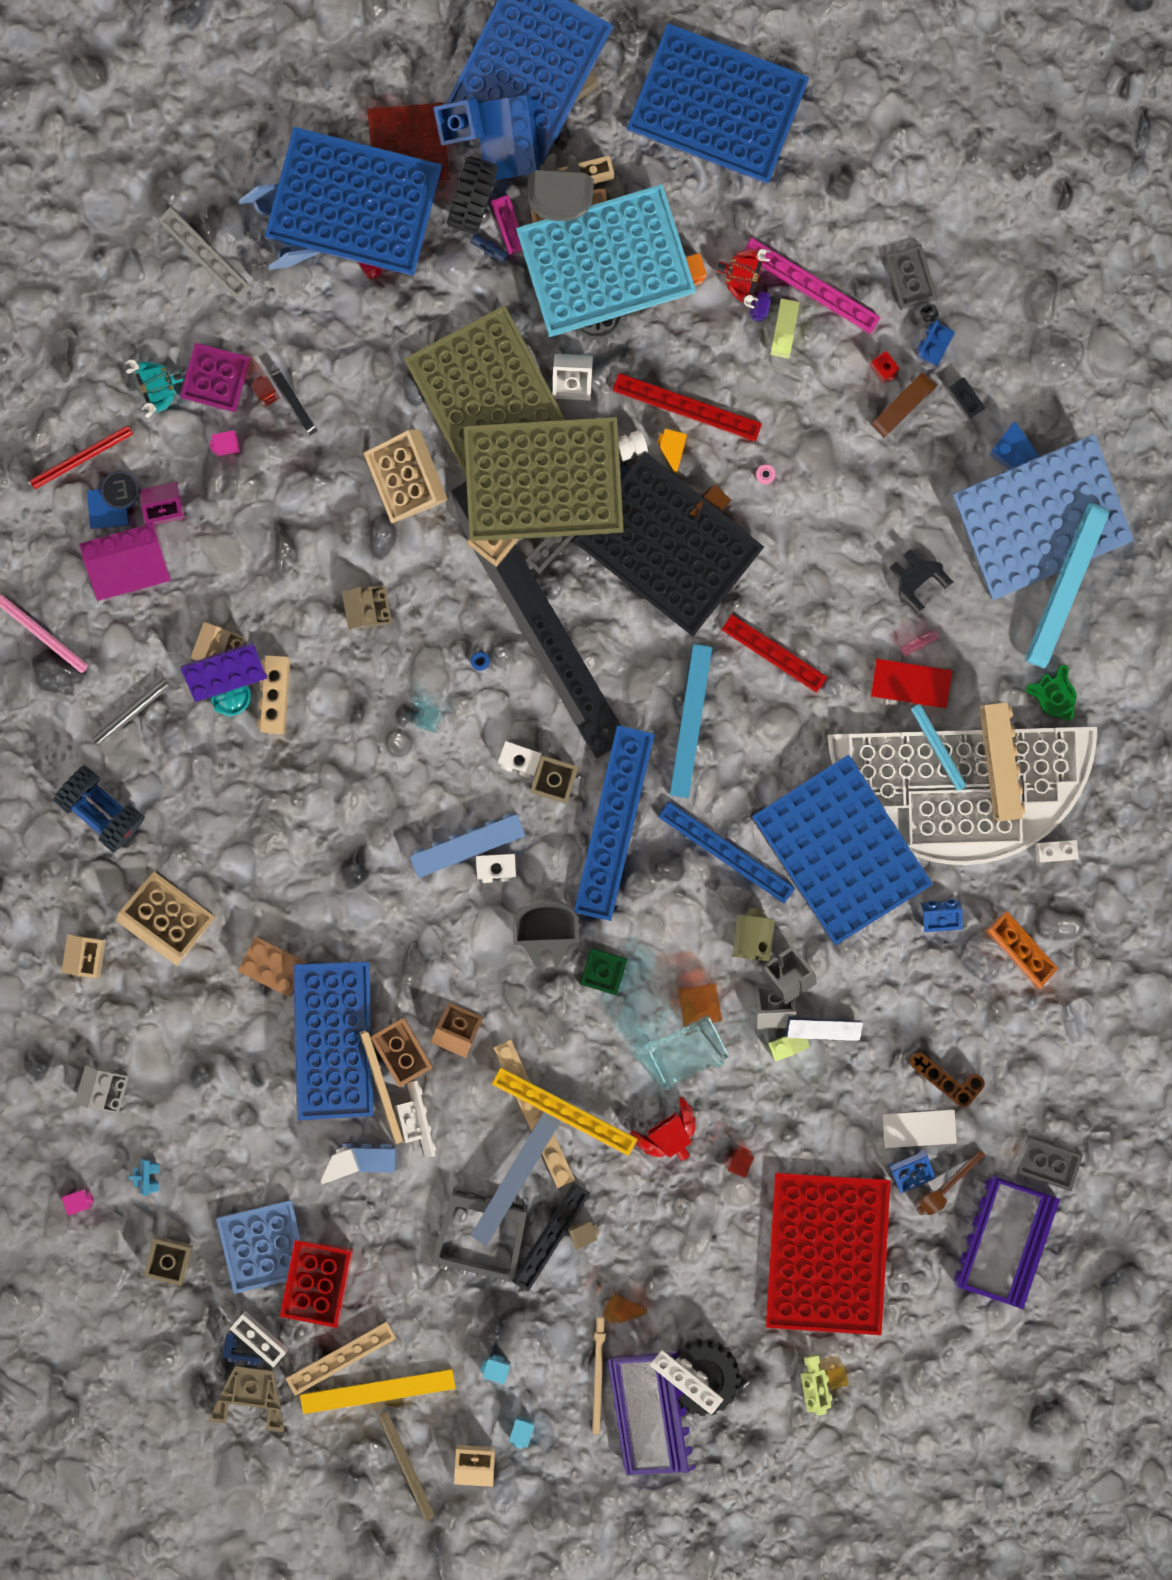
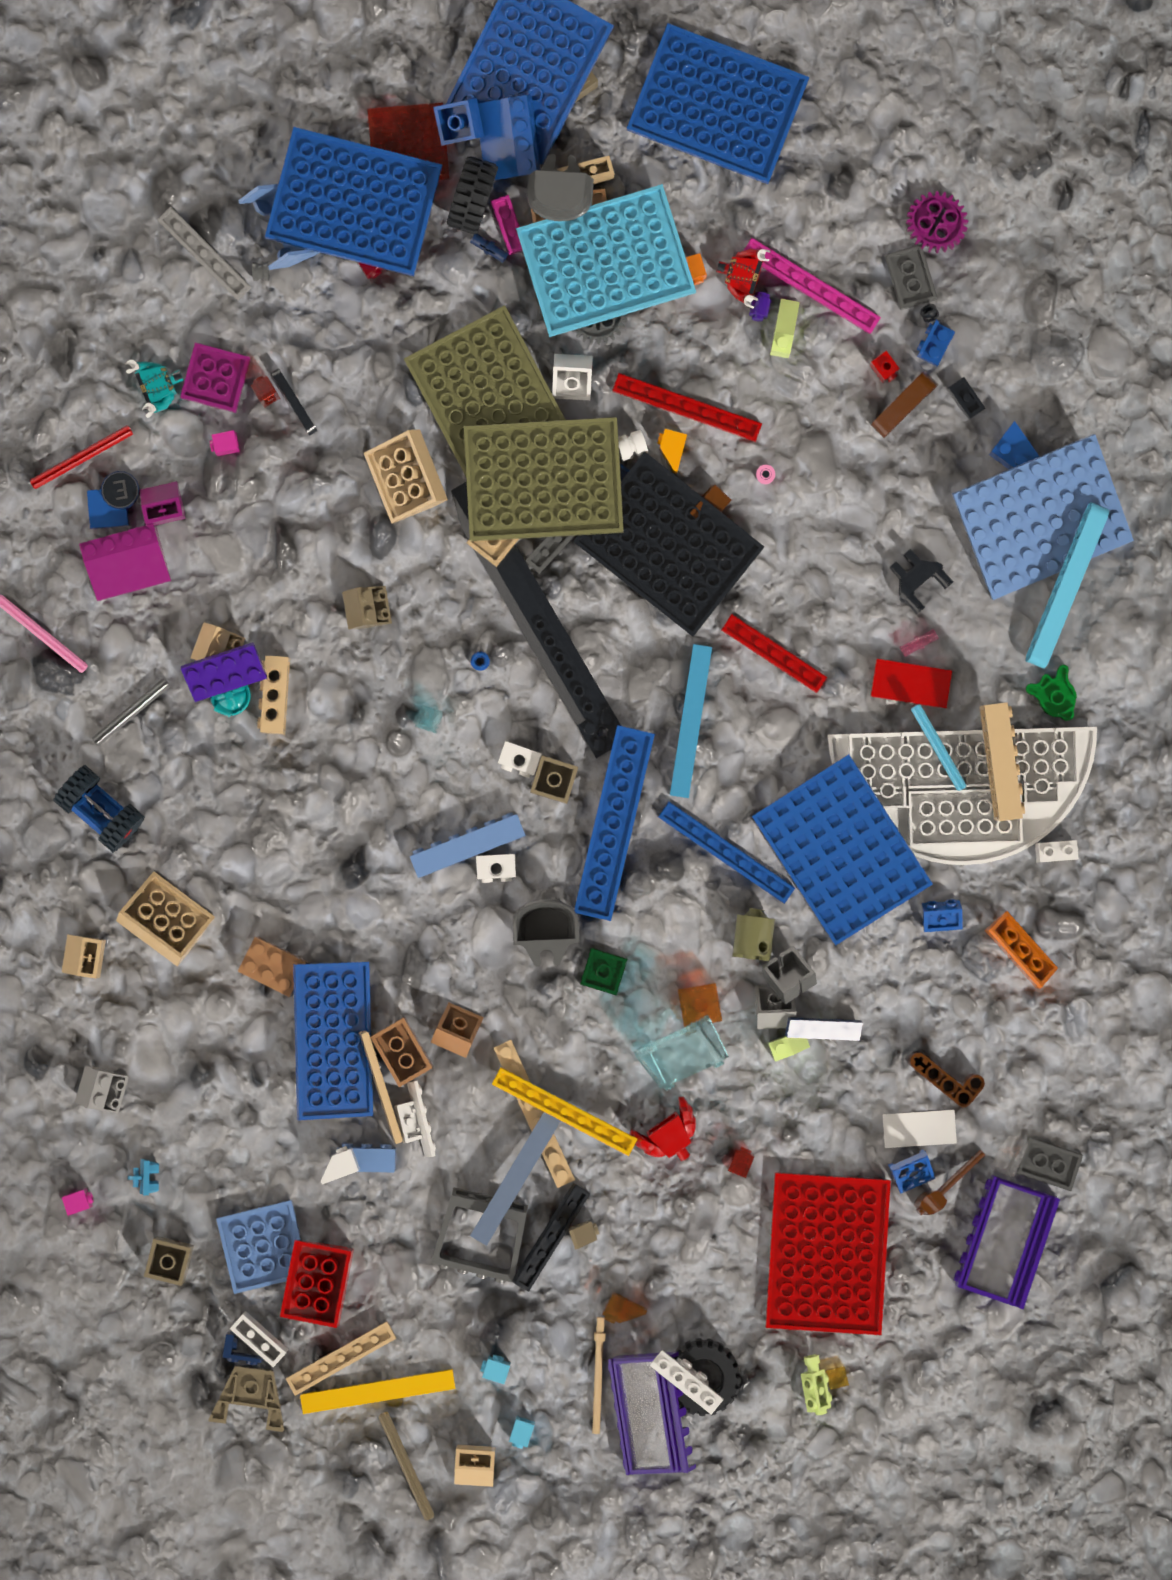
(951, 230): none -> magenta gear

